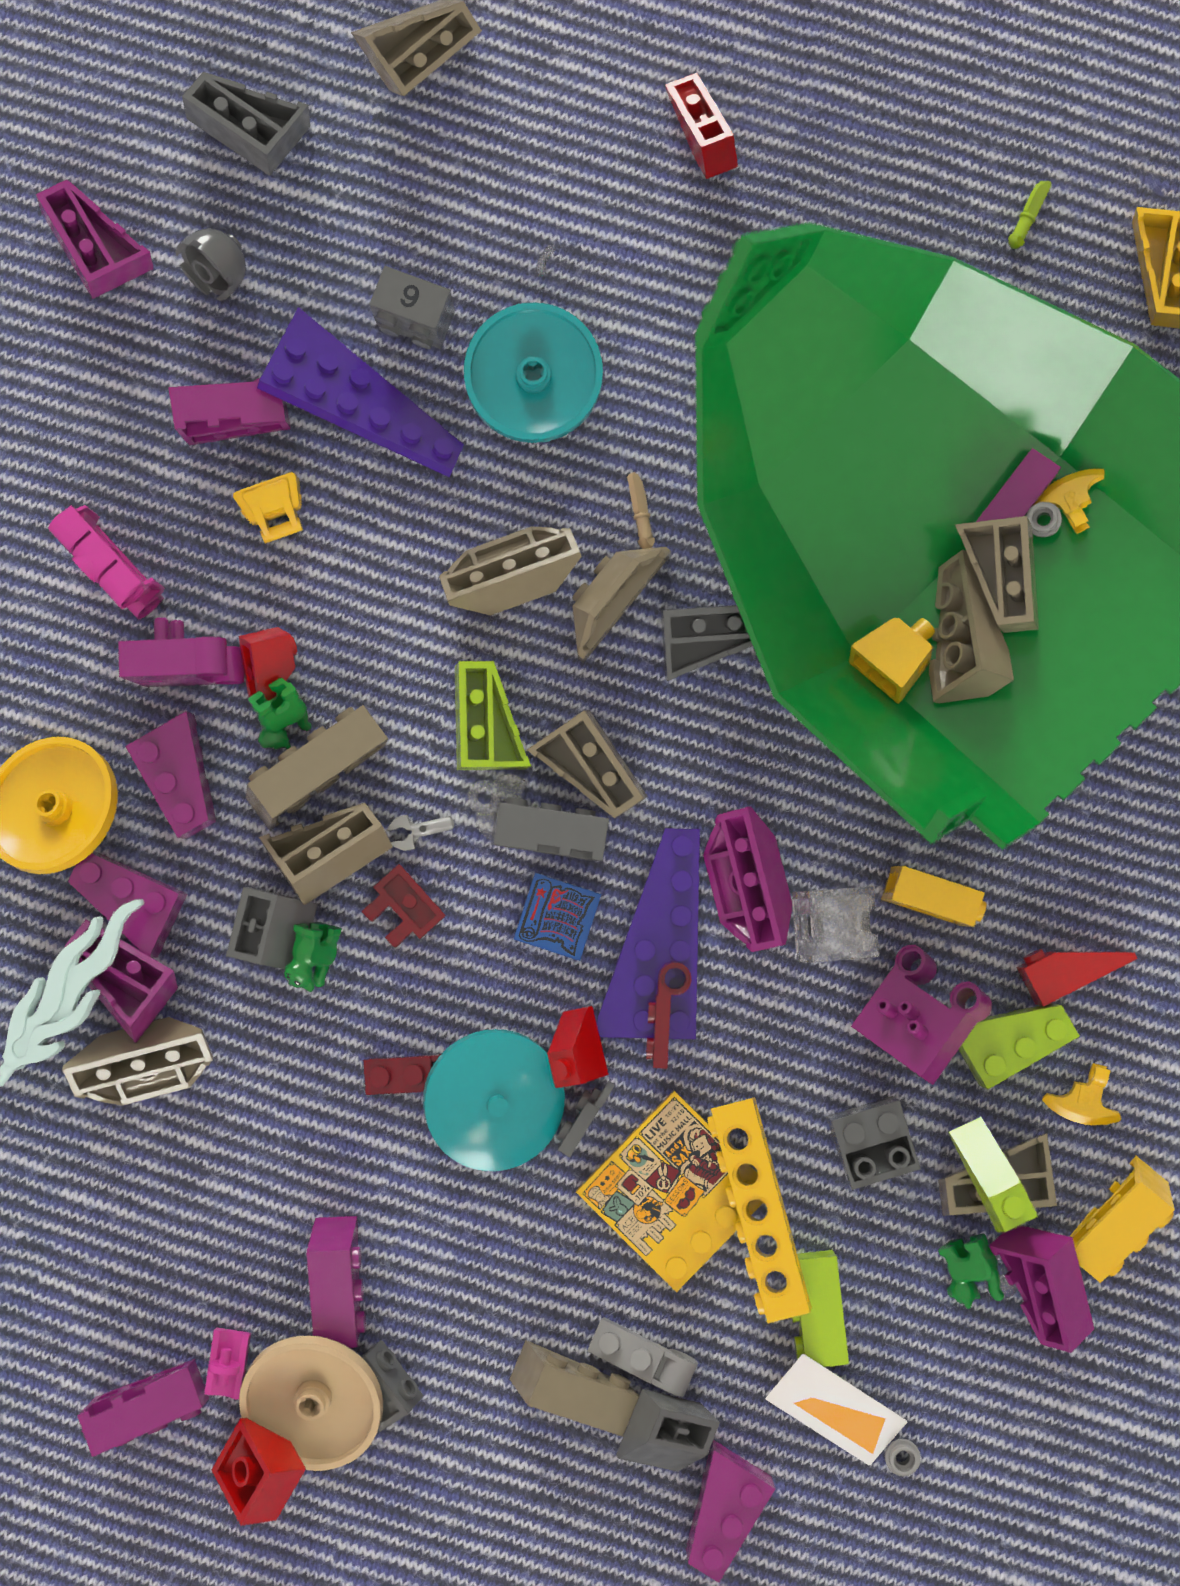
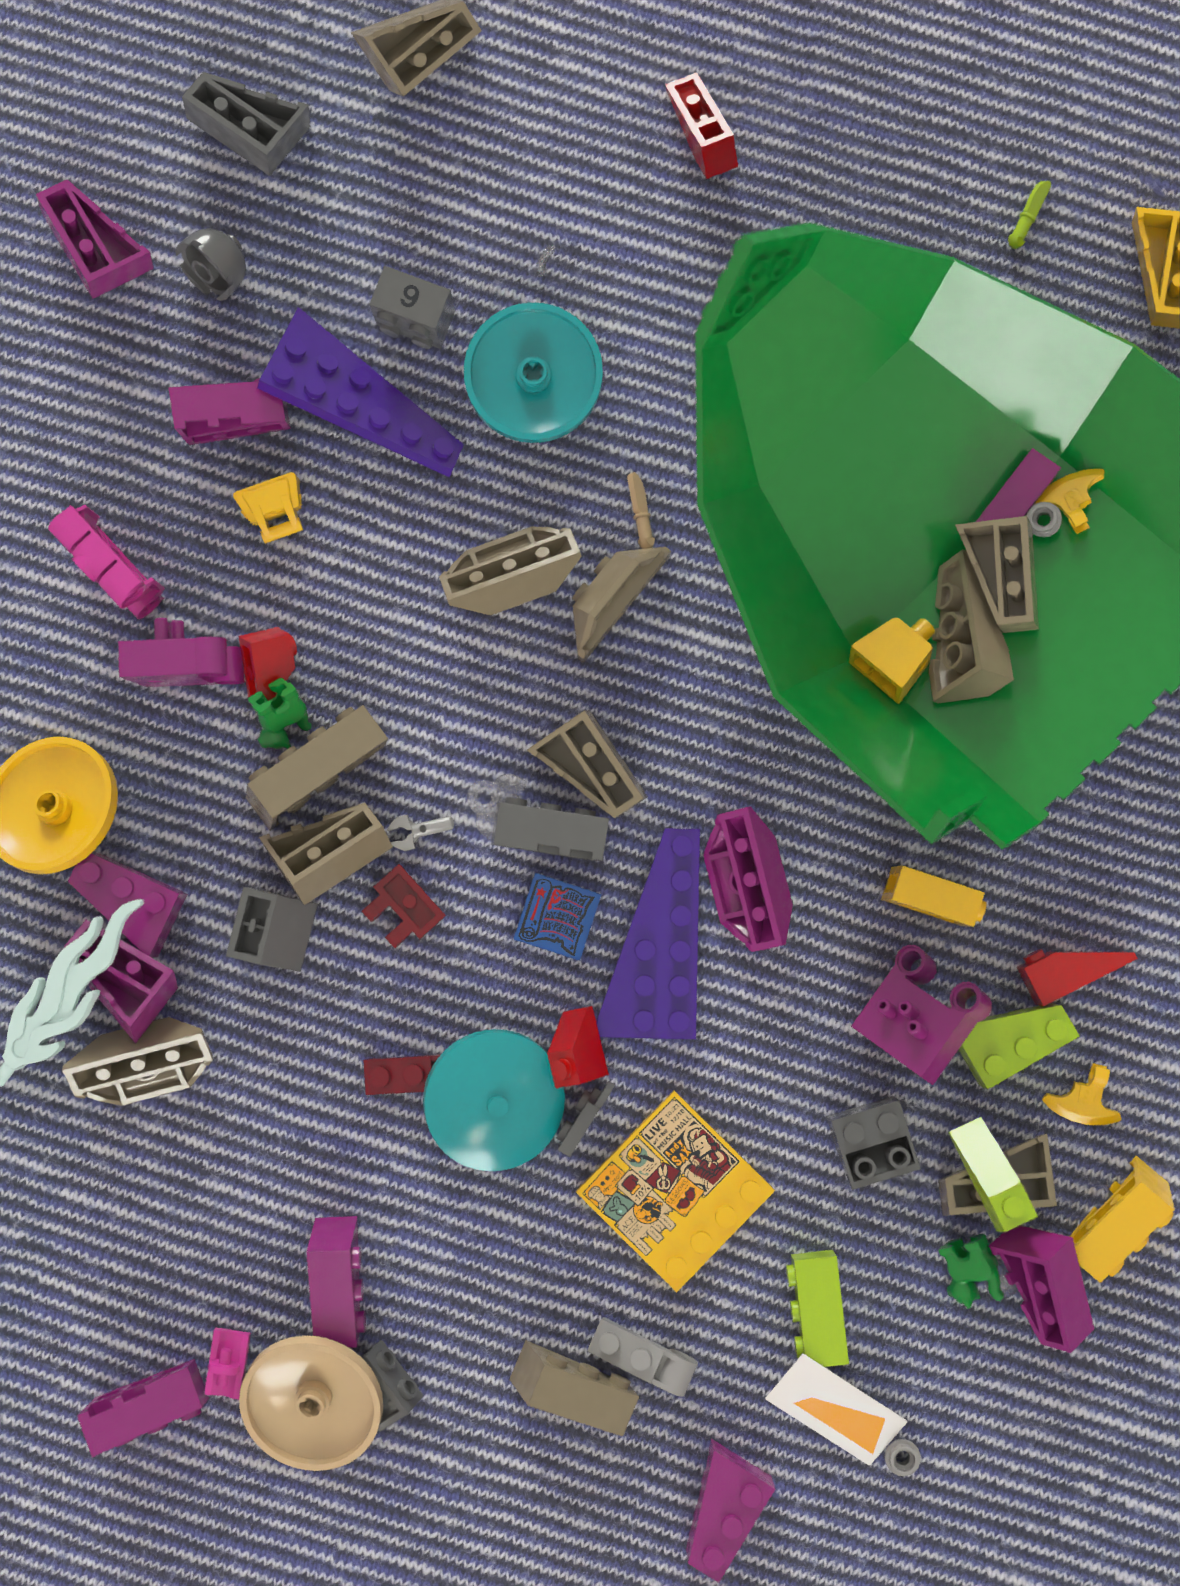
(175, 774): magenta wedge -> none
(257, 1472): red slope -> none
(312, 948): green animal -> none
(484, 721): lime wedge -> none
(660, 1015): dark red plate -> none
(667, 1432): dark grey slope -> none
(700, 637): dark grey wedge -> none
(774, 1303): yellow brick -> none
(834, 924): clear piece -> none

